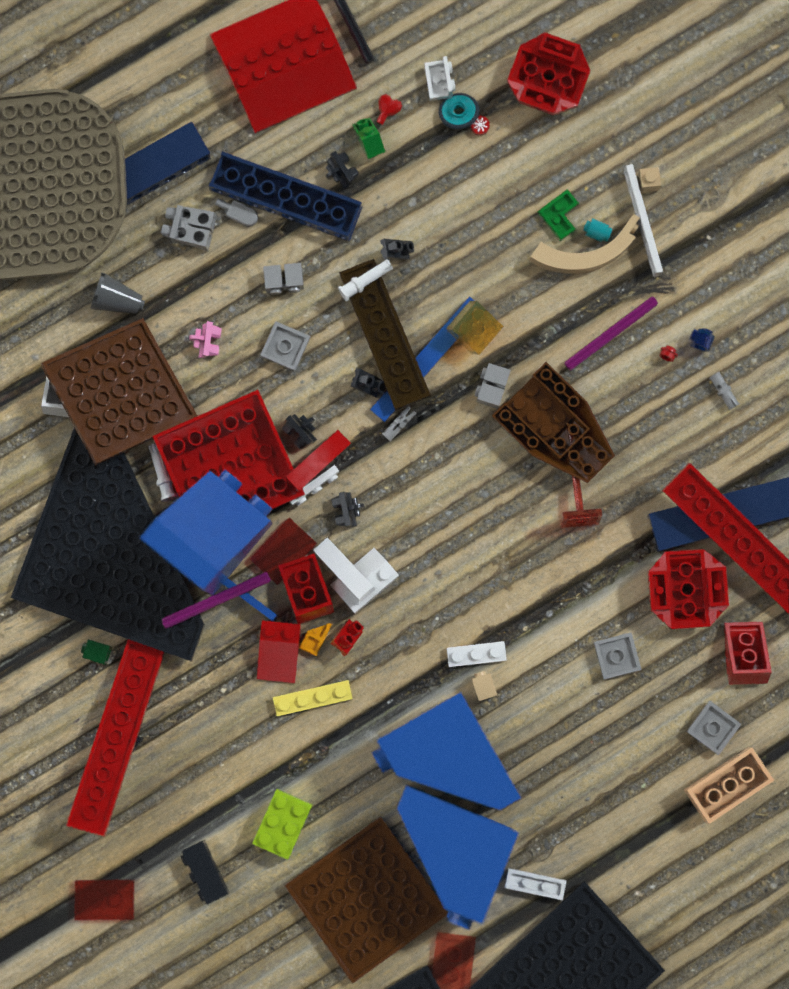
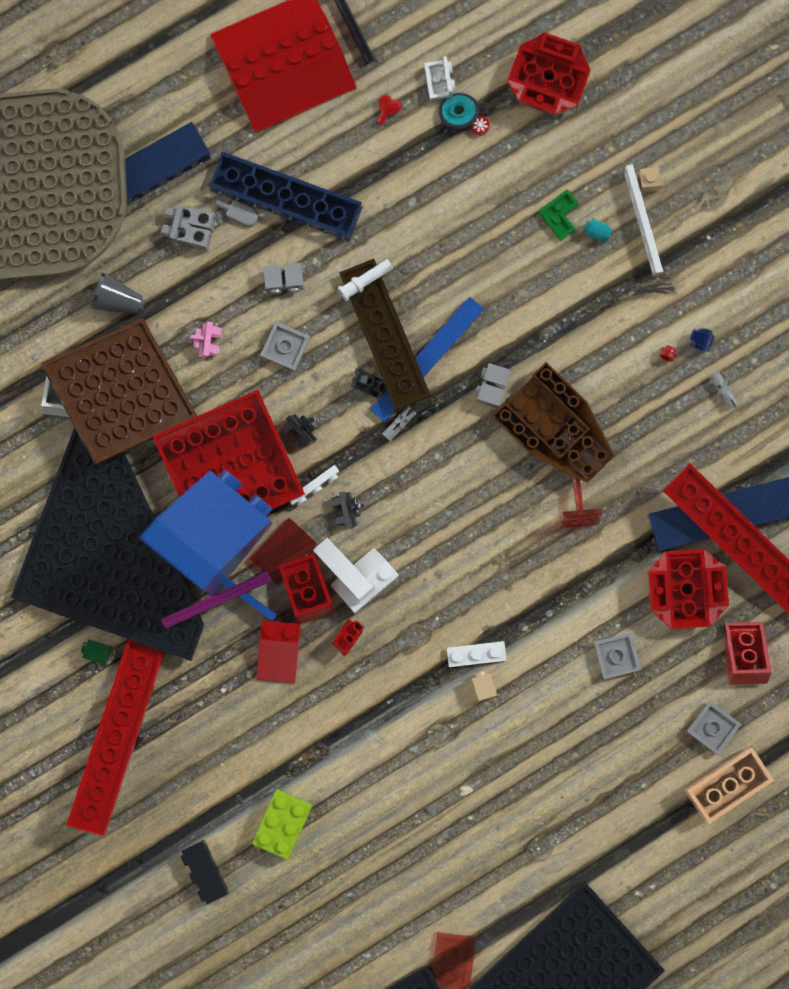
(105, 899): clear red tile -> none
(164, 481): white pin -> none
(312, 698): light yellow plate -> none
(314, 639): light orange tile -> none
(318, 460): red slope -> none
(339, 171): black hips -> none
(366, 899): reddish brown plate -> none
(369, 138): green slope -> none
(396, 249): black hips -> none
(448, 753): blue slope -> none
(459, 851): blue slope -> none
(474, 327): clear yellow brick -> none
(535, 884): white plate -> none
(576, 263): tan arch -> none
(611, 333): magenta axle -> none

